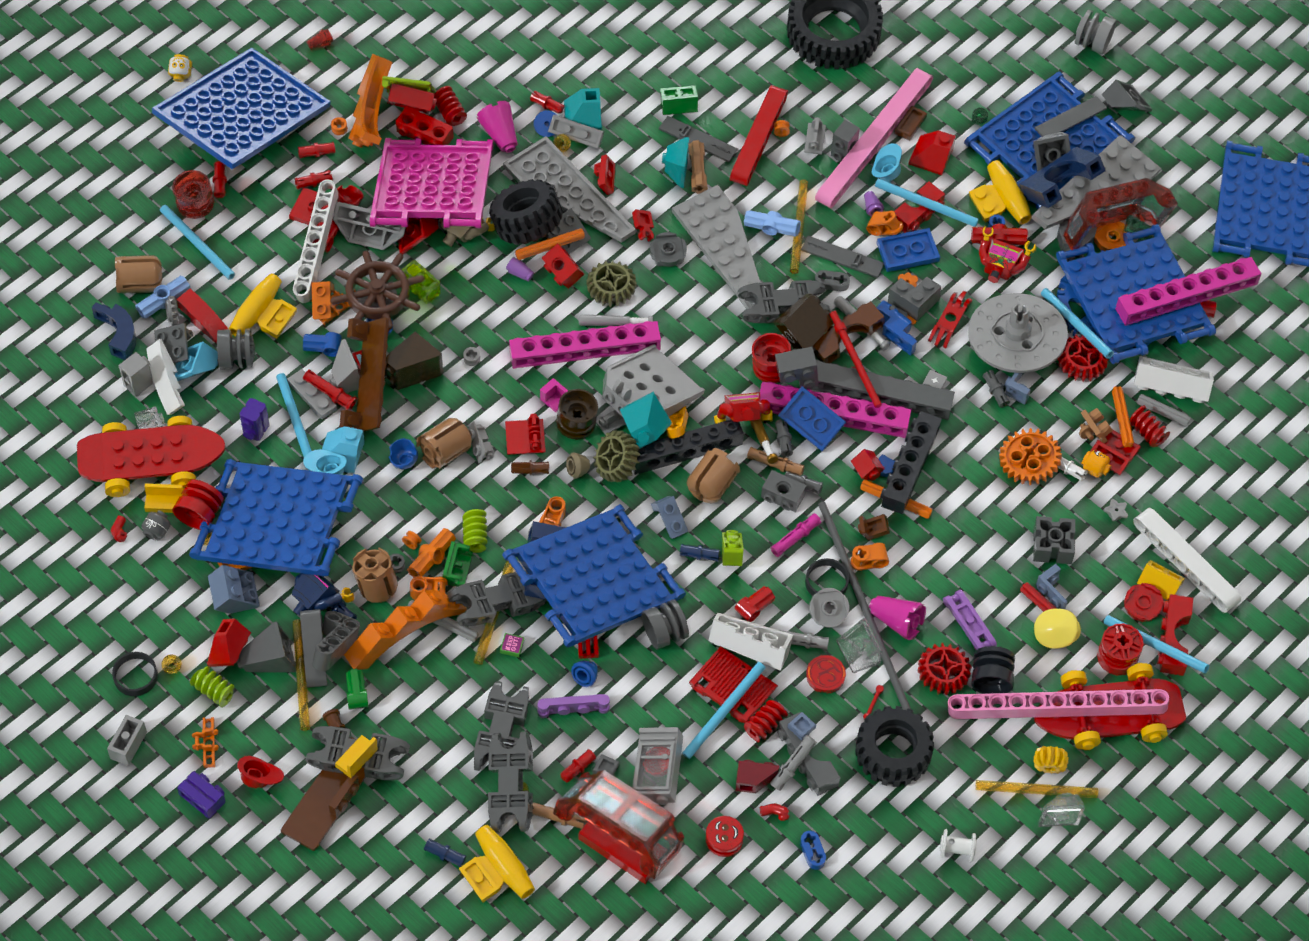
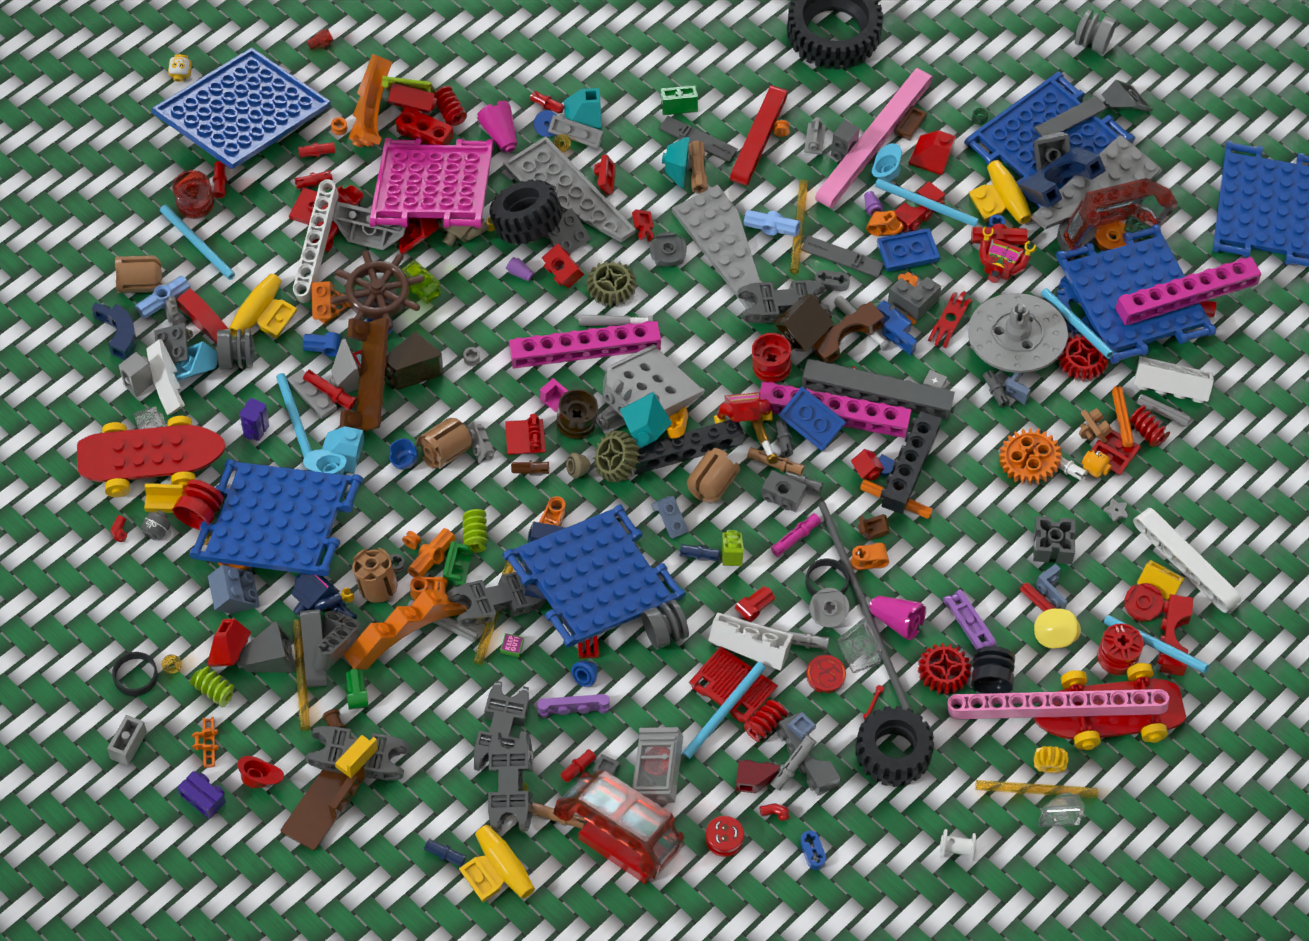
(548, 244): orange axle -> none
(798, 366): dark grey brick -> none
(841, 329): red bar -> none

